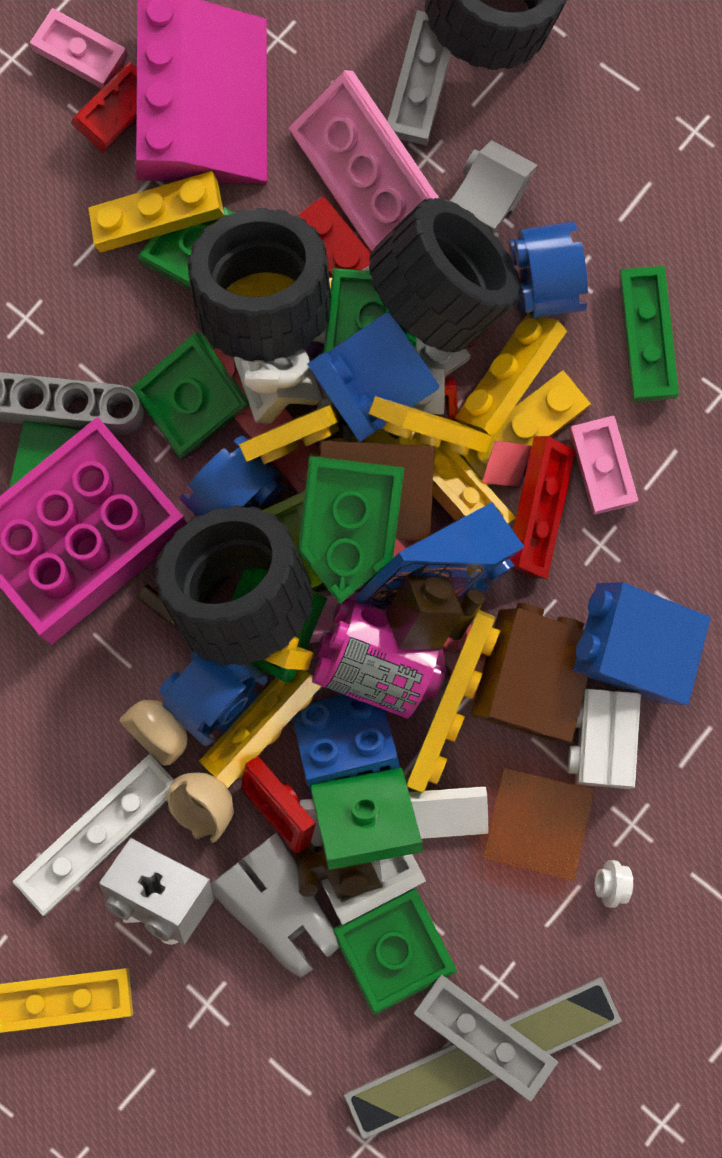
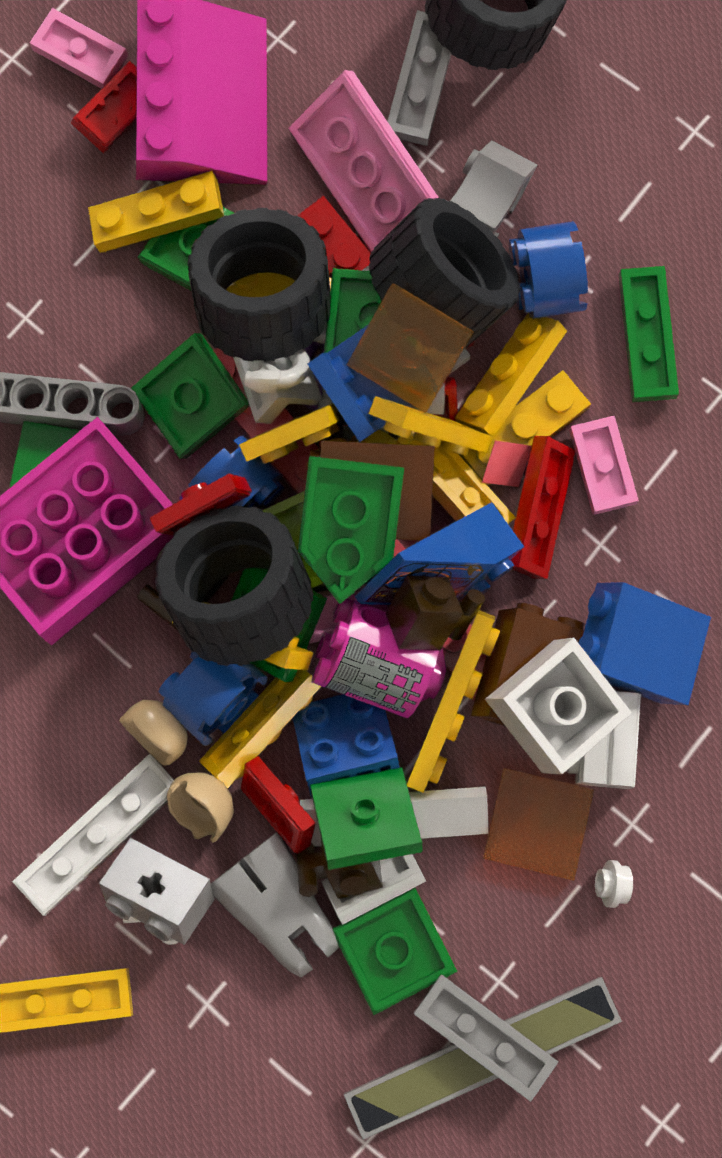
(199, 501): none -> red plate
(409, 348): none -> clear orange tile
(558, 706): none -> white brick

